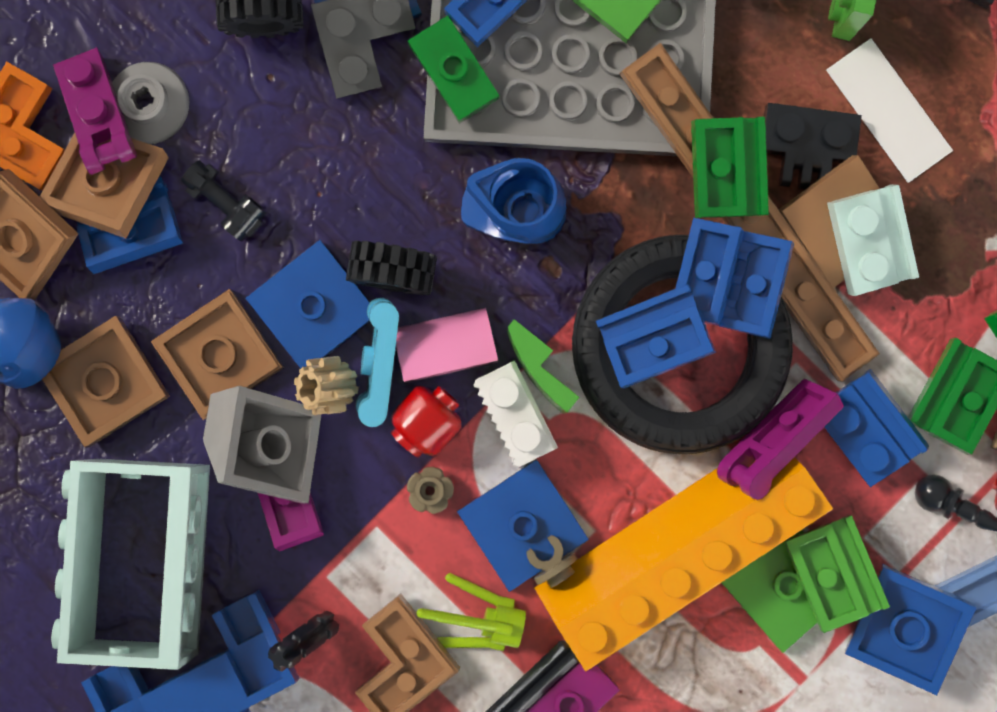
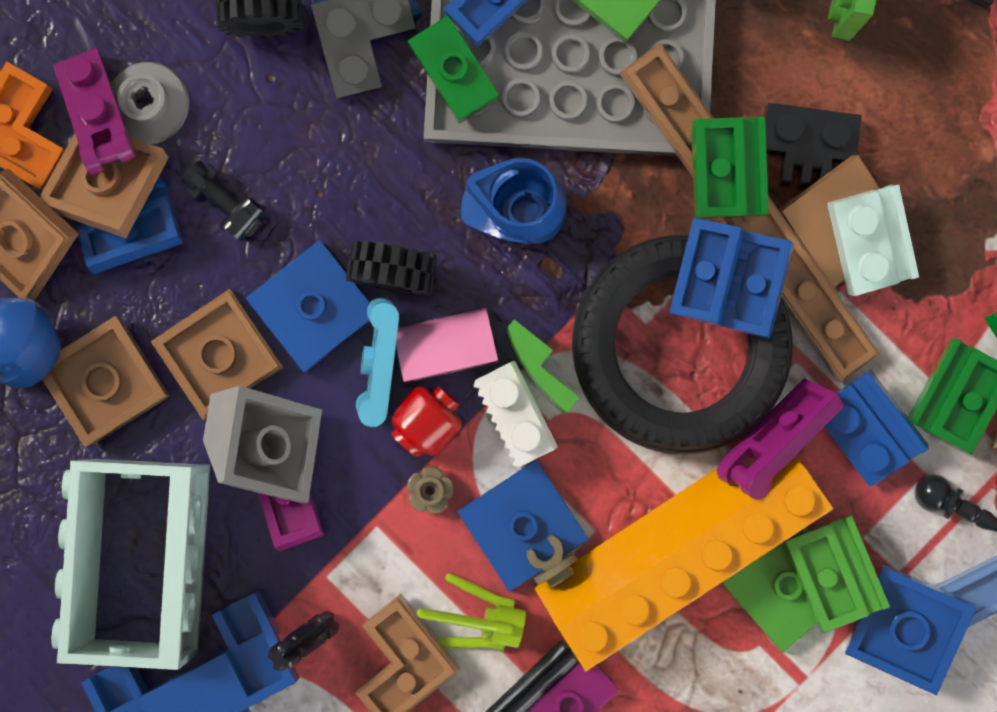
(326, 385): tan gear -> none
(655, 336): blue plate -> none
(889, 110): white sticker -> none

